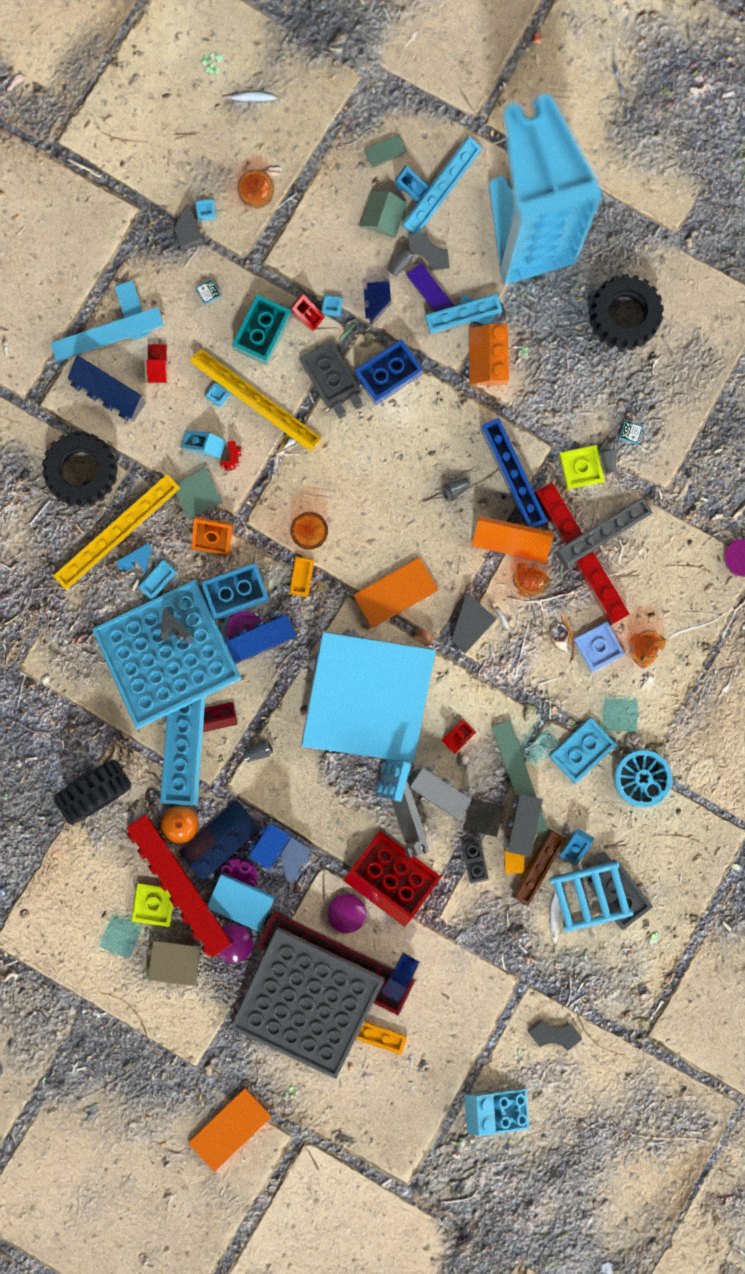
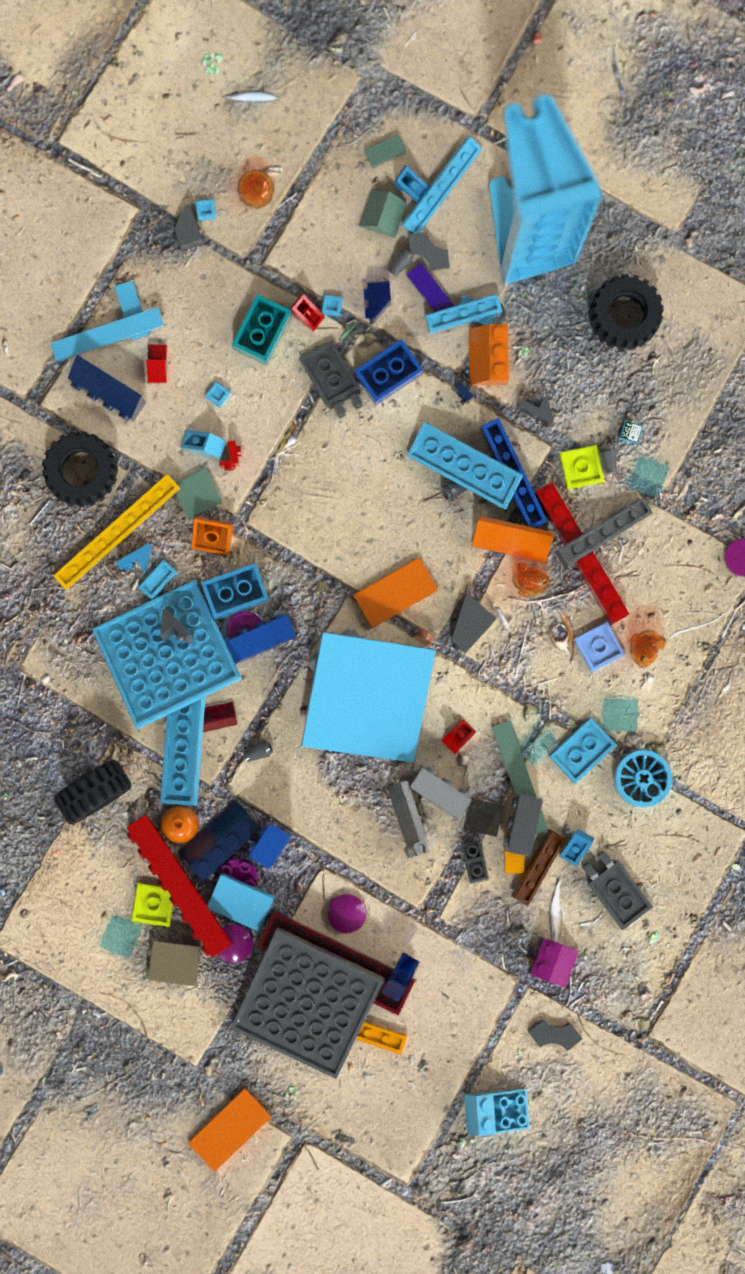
(208, 292): tile -> none
(255, 399): yellow plate -> none
(293, 857): sand blue slope -> none
(301, 577): light orange tile -> none
(309, 530): clear orange cylinder -> none
(391, 879): red slope -> none
(393, 779): medium azure plate -> none
(464, 393): none -> dark blue tile
(465, 465): none -> medium azure plate
(541, 414): none -> dark grey slope
(553, 962): none -> magenta slope
(594, 872): medium azure bar -> none
(648, 477): none -> clear light blue piece

